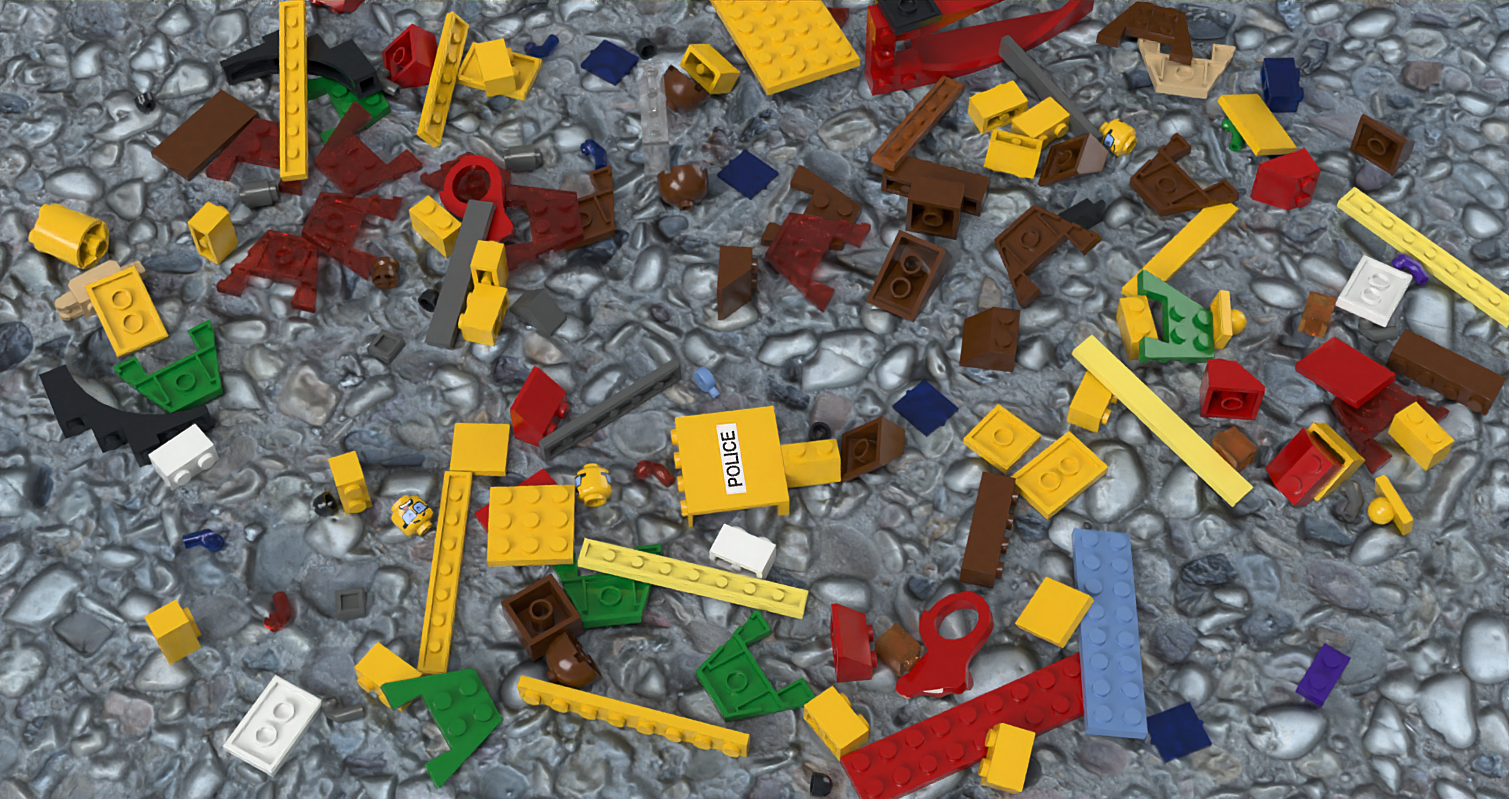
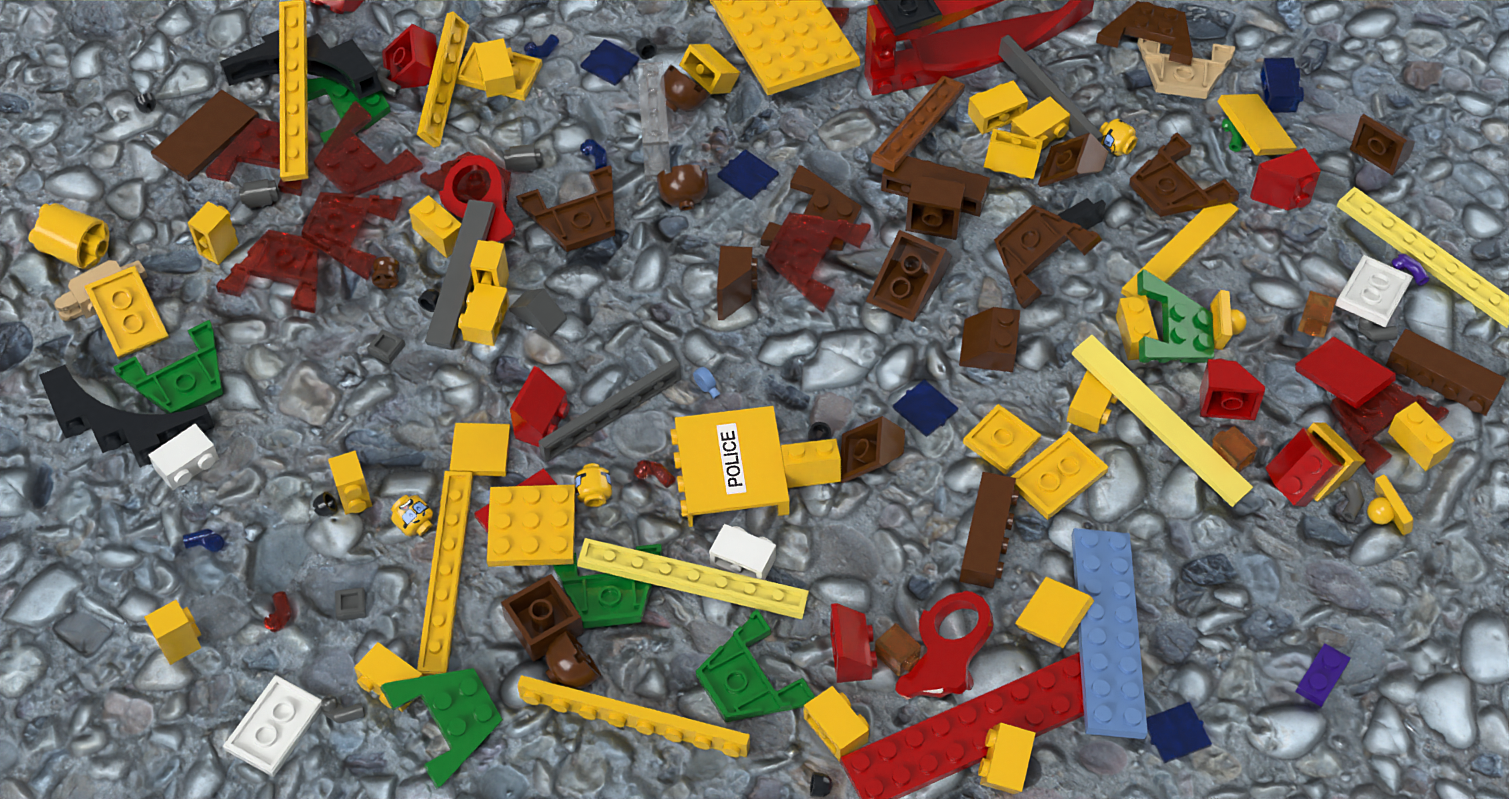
(552, 218): clear red wing -> none

